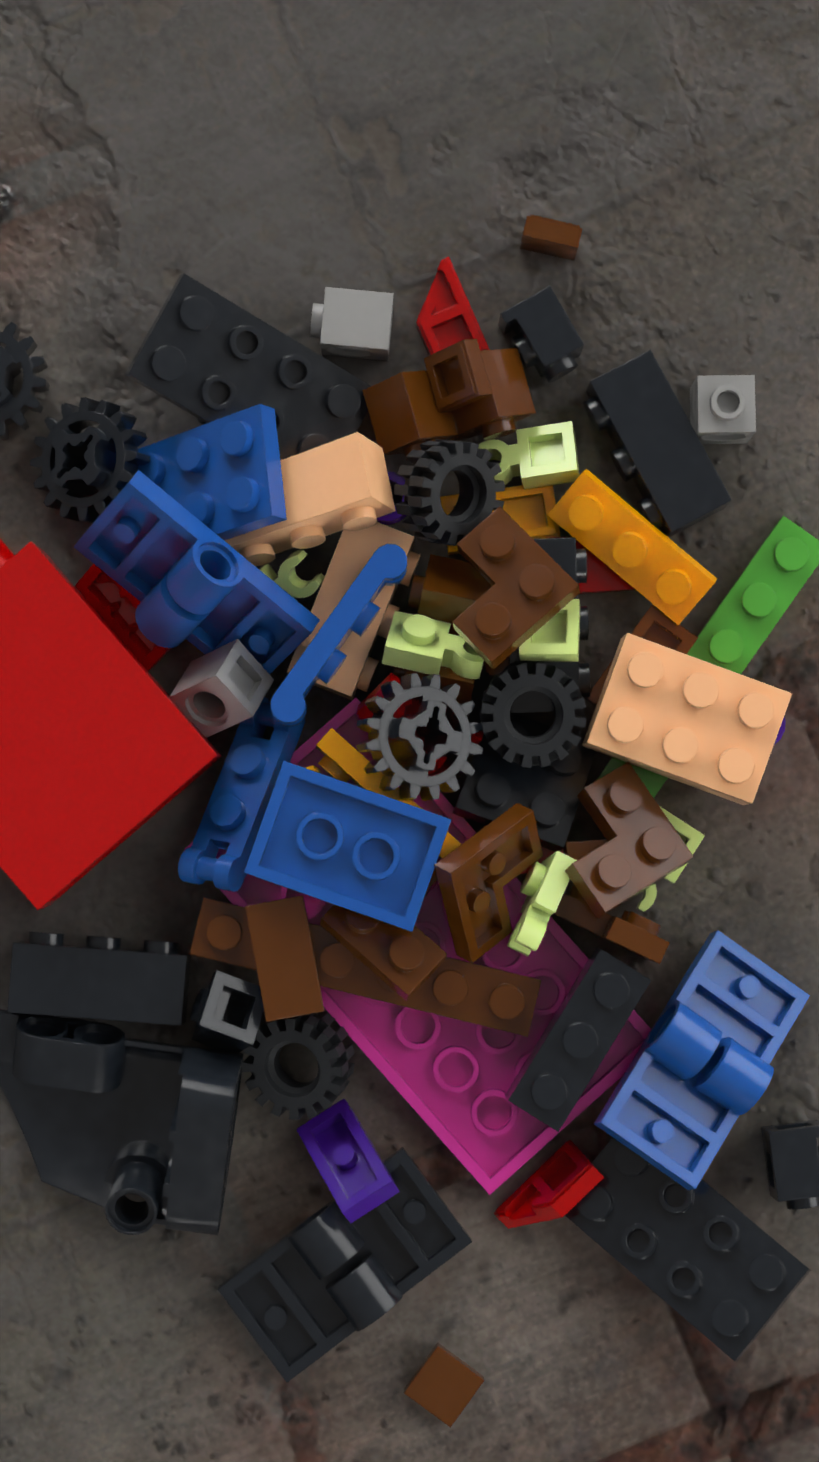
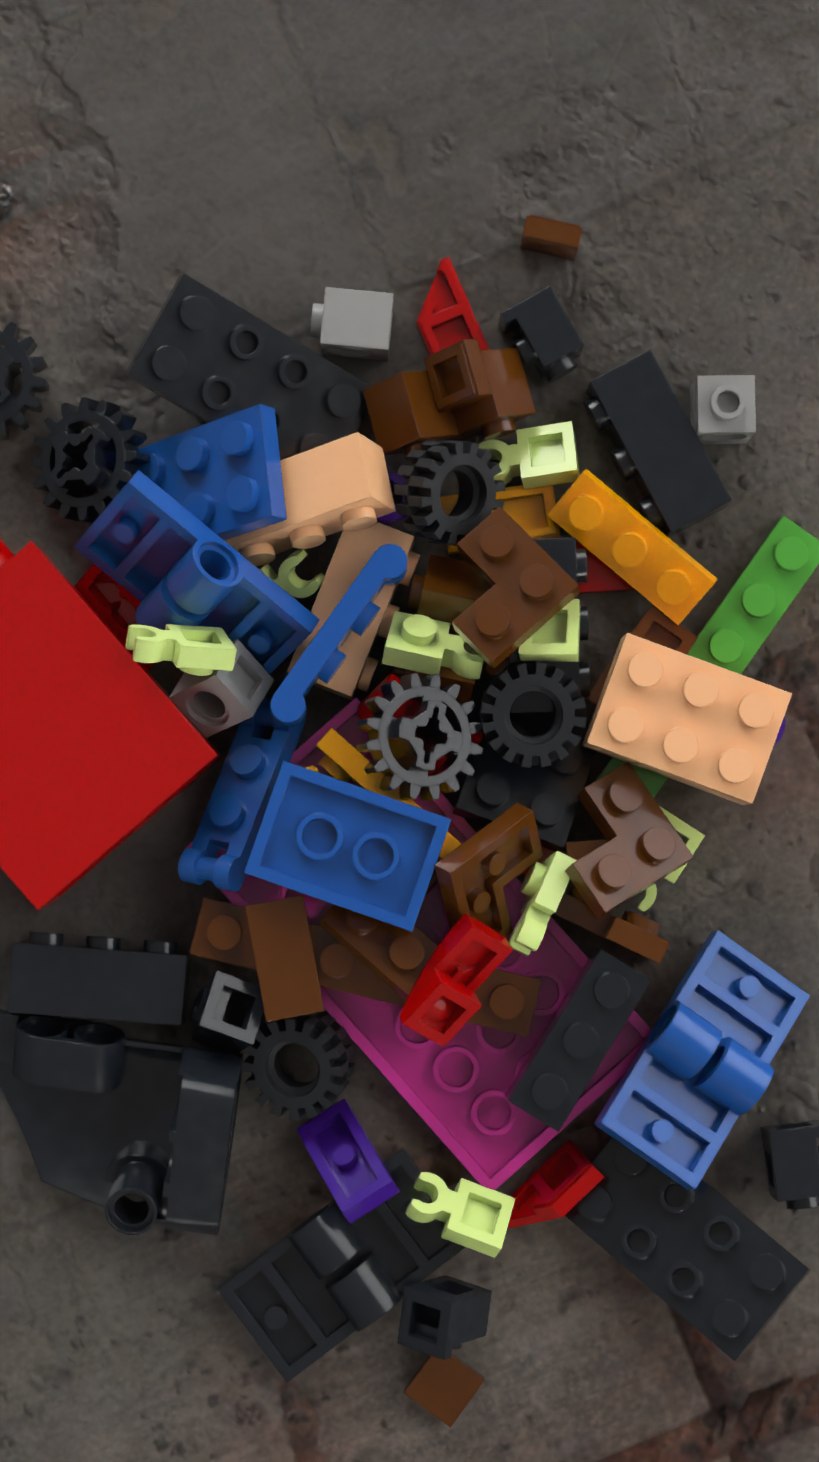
(190, 648): none -> yellowish green plate
(443, 1315): none -> black brick
(446, 987): none -> red slope
(471, 1213): none -> yellowish green plate

